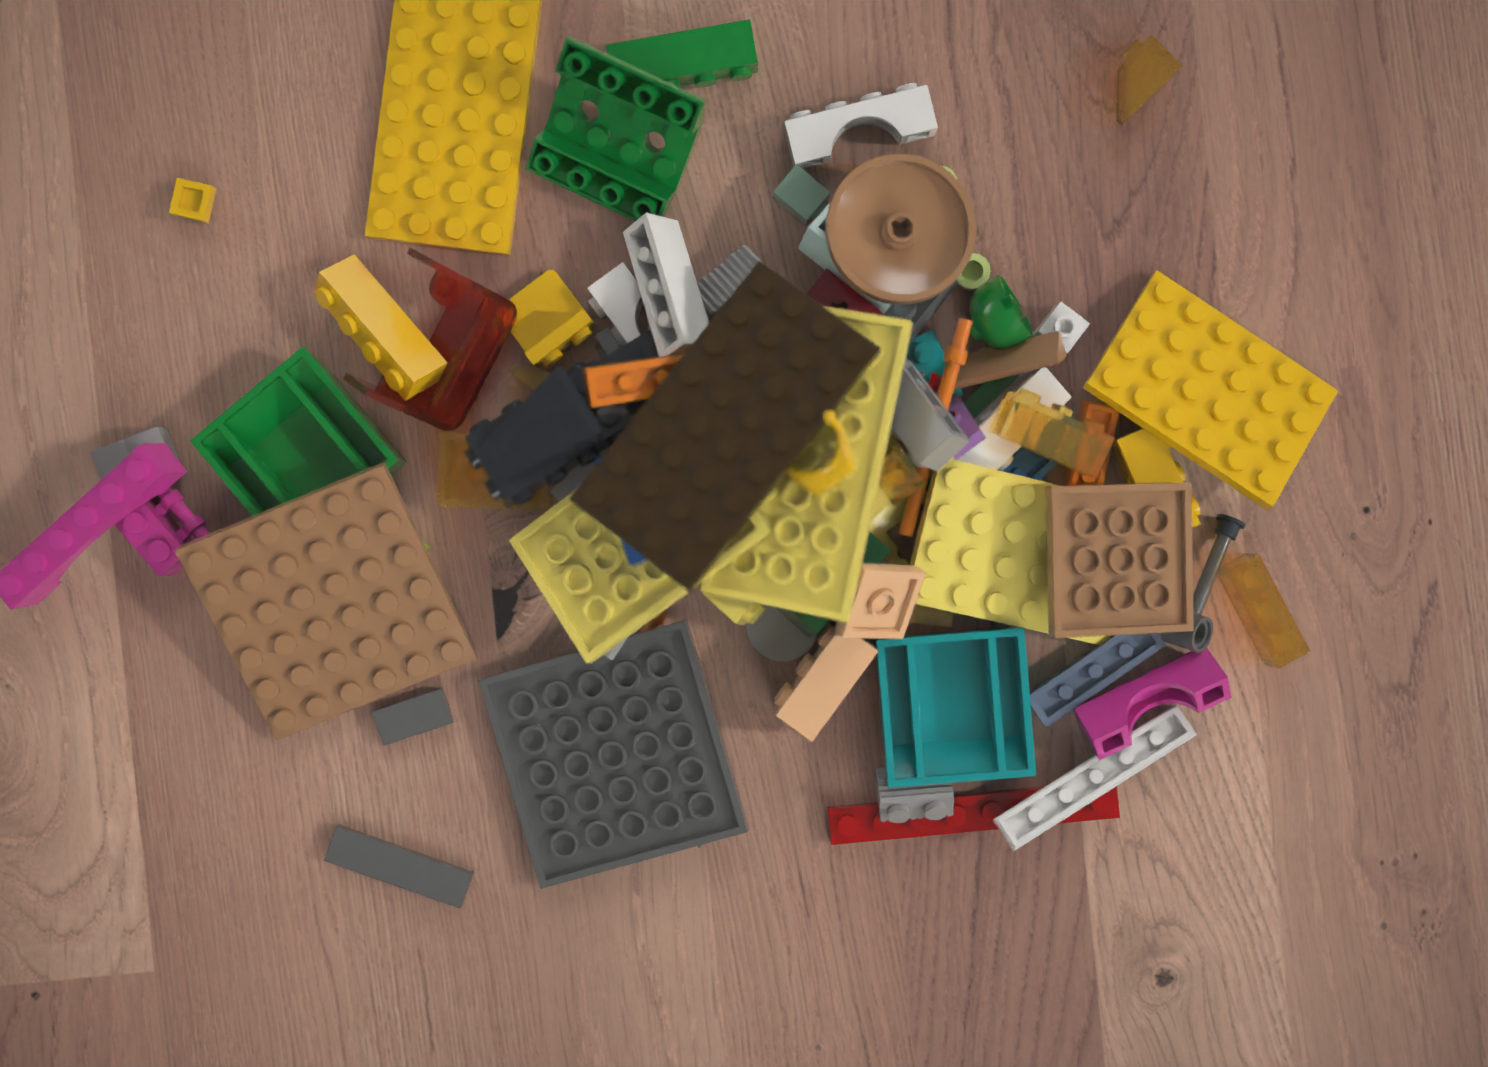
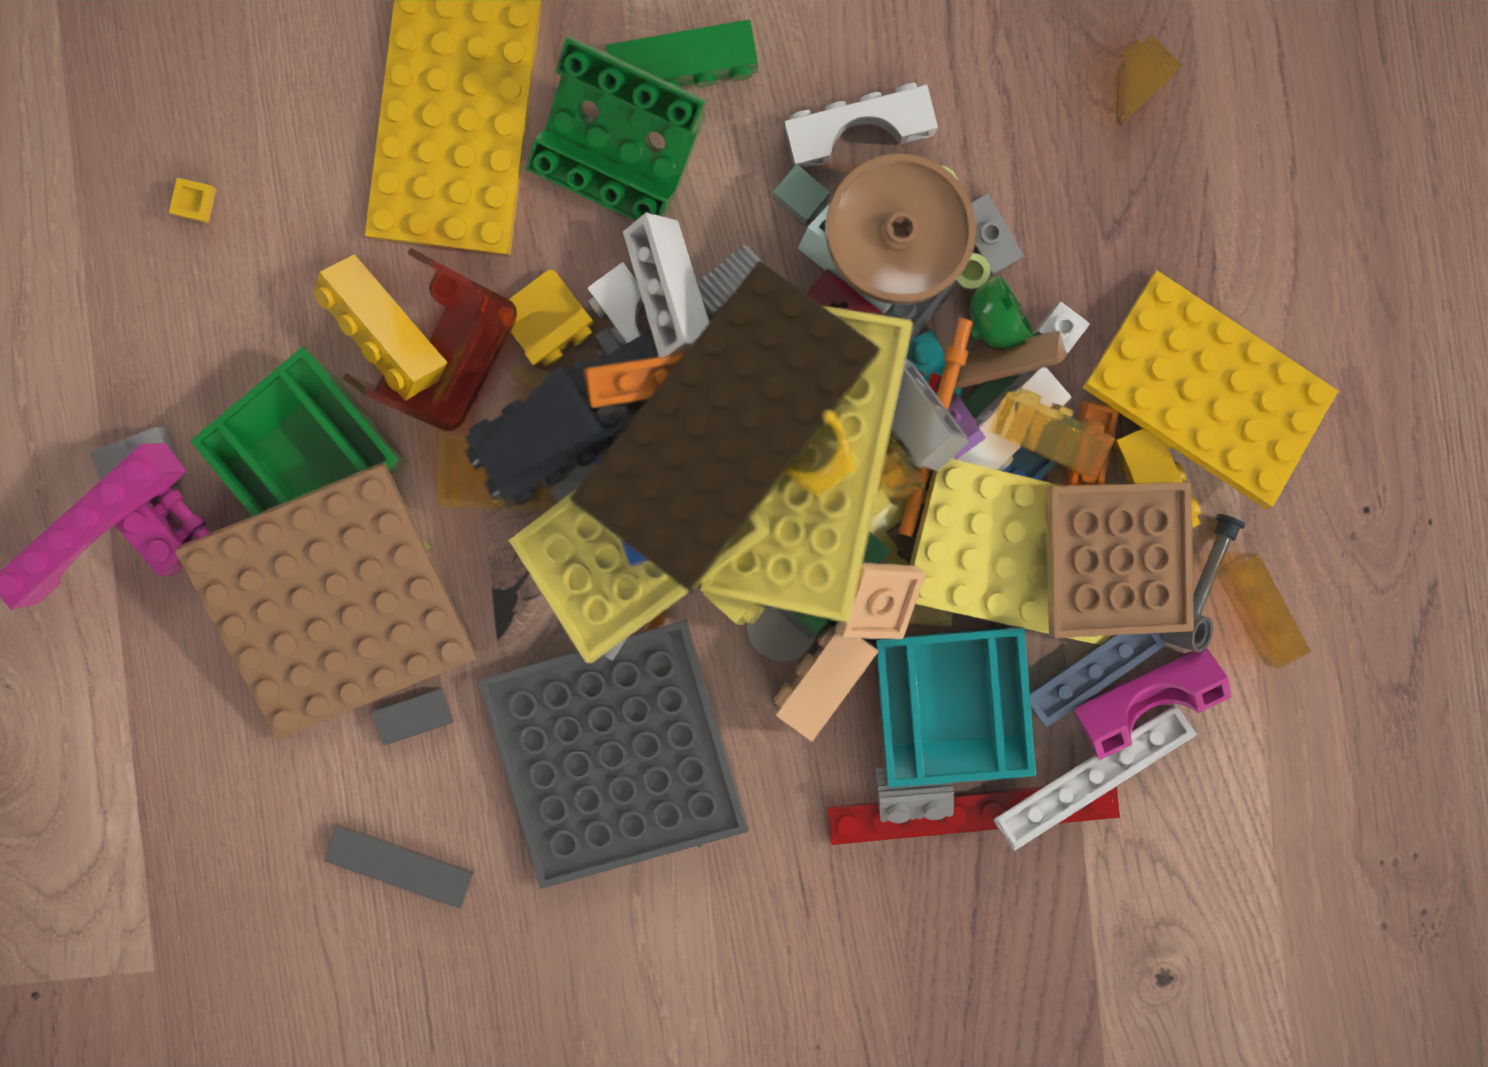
(993, 236): none -> light grey plate

